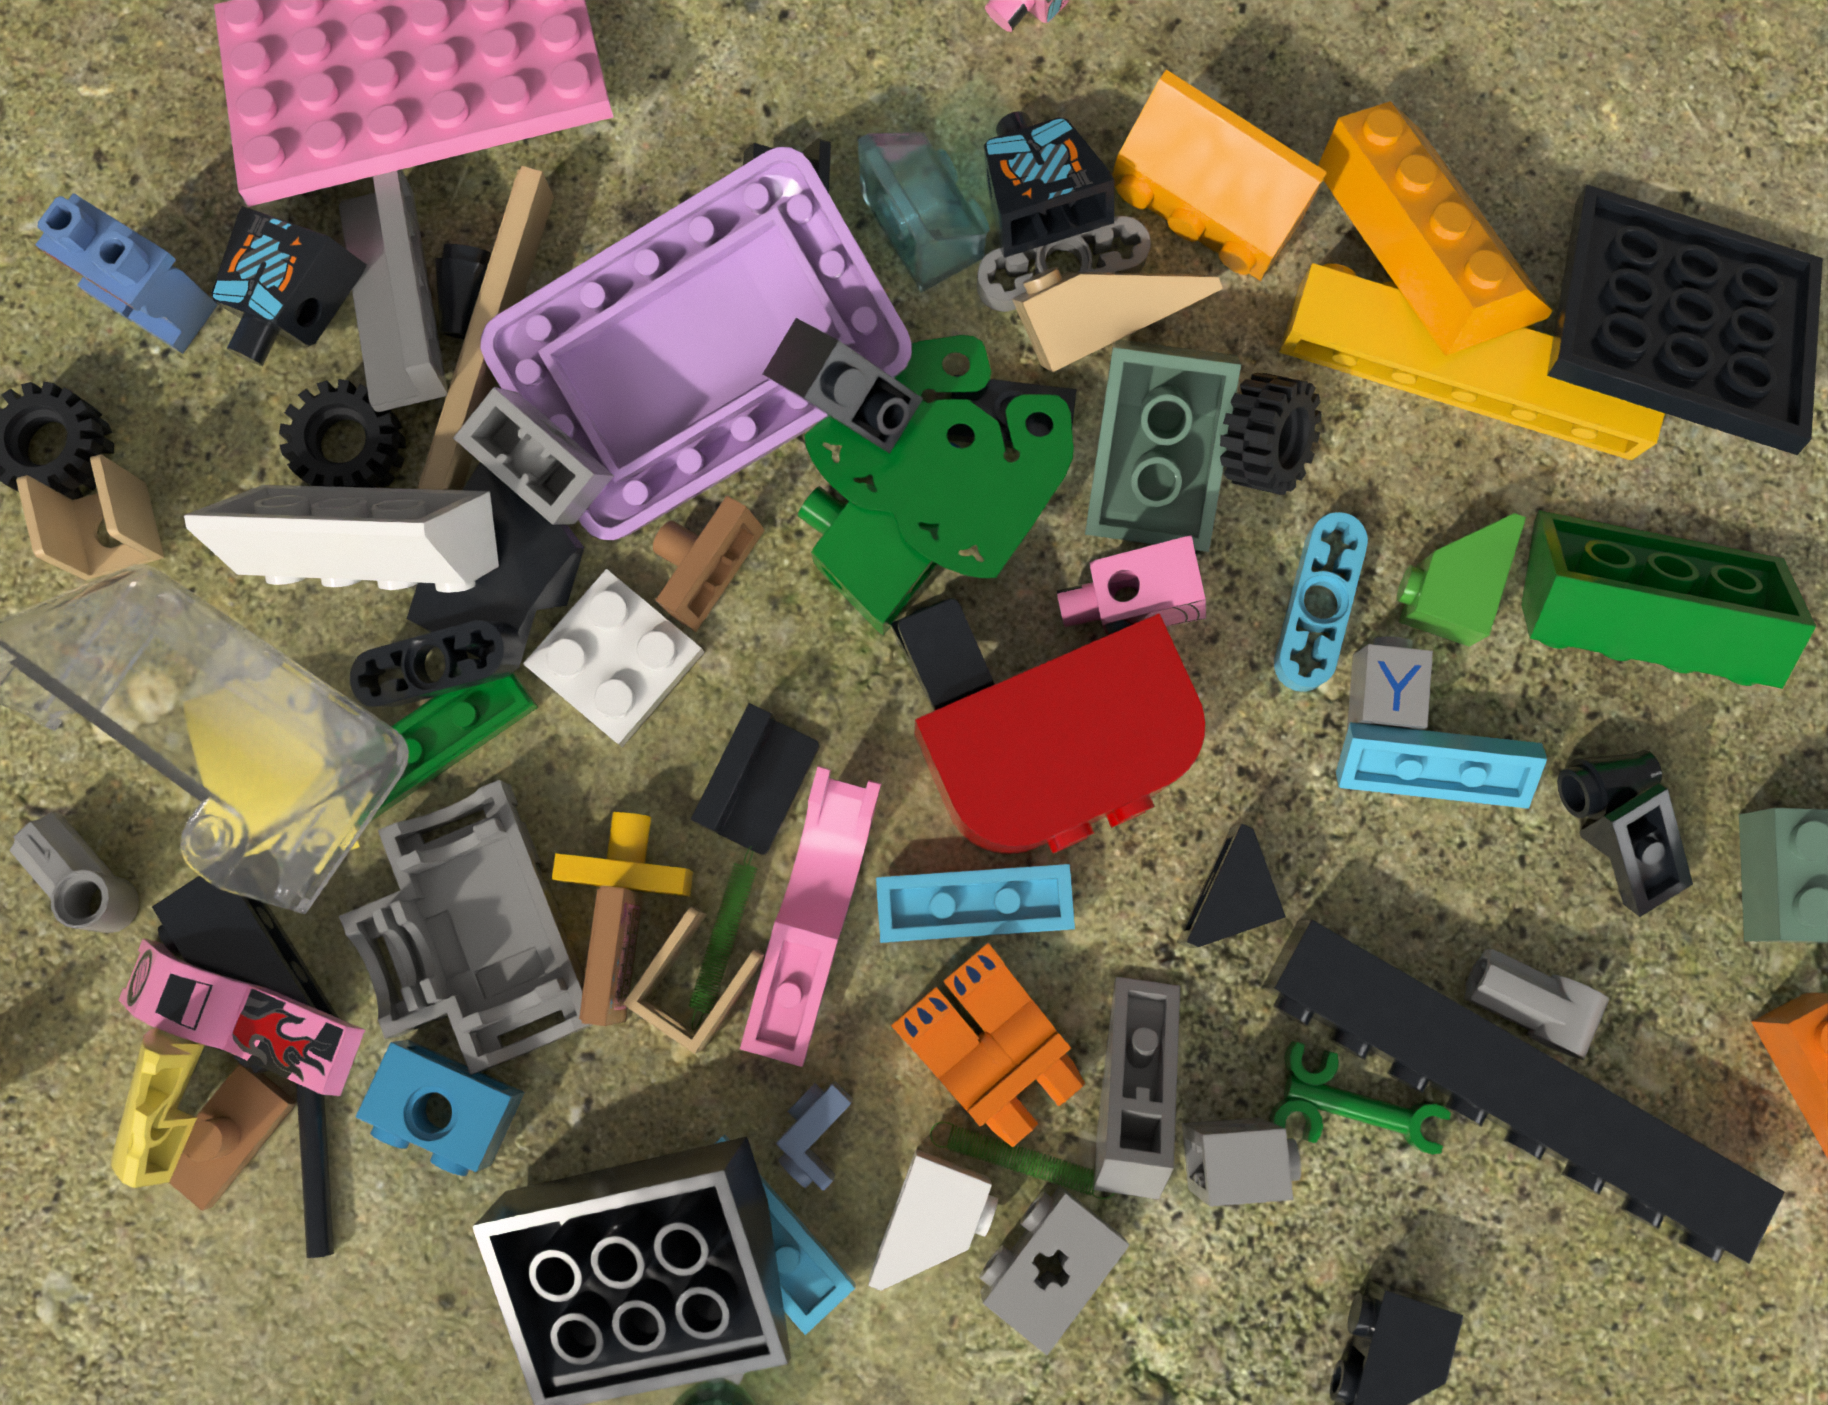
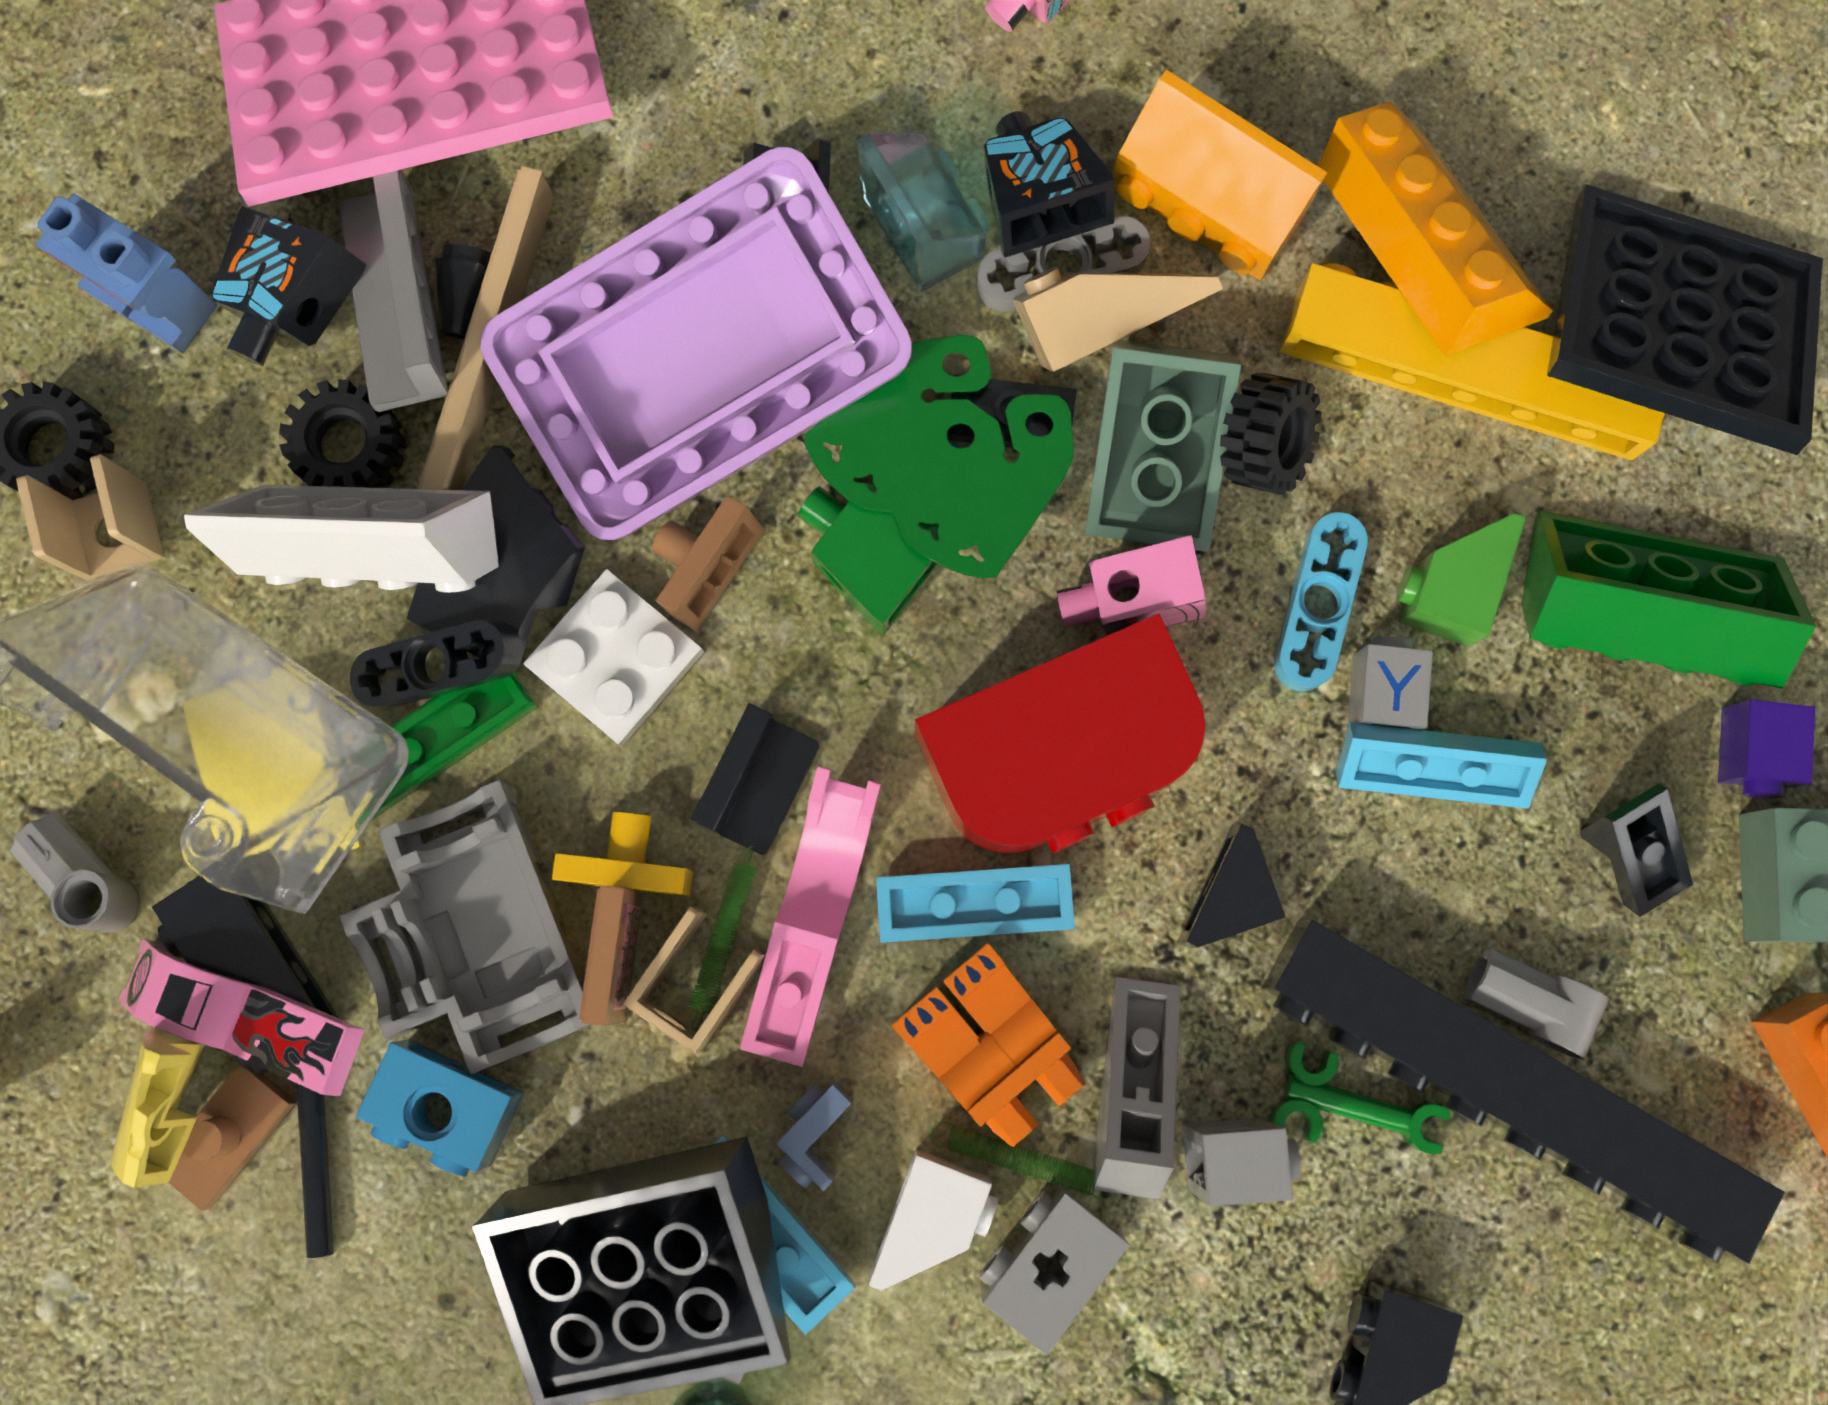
(533, 456): light grey brick -> none
(842, 384): black slope -> none
(942, 653): black slope -> none
(1603, 783): black cone -> none
(1766, 747): none -> dark purple brick

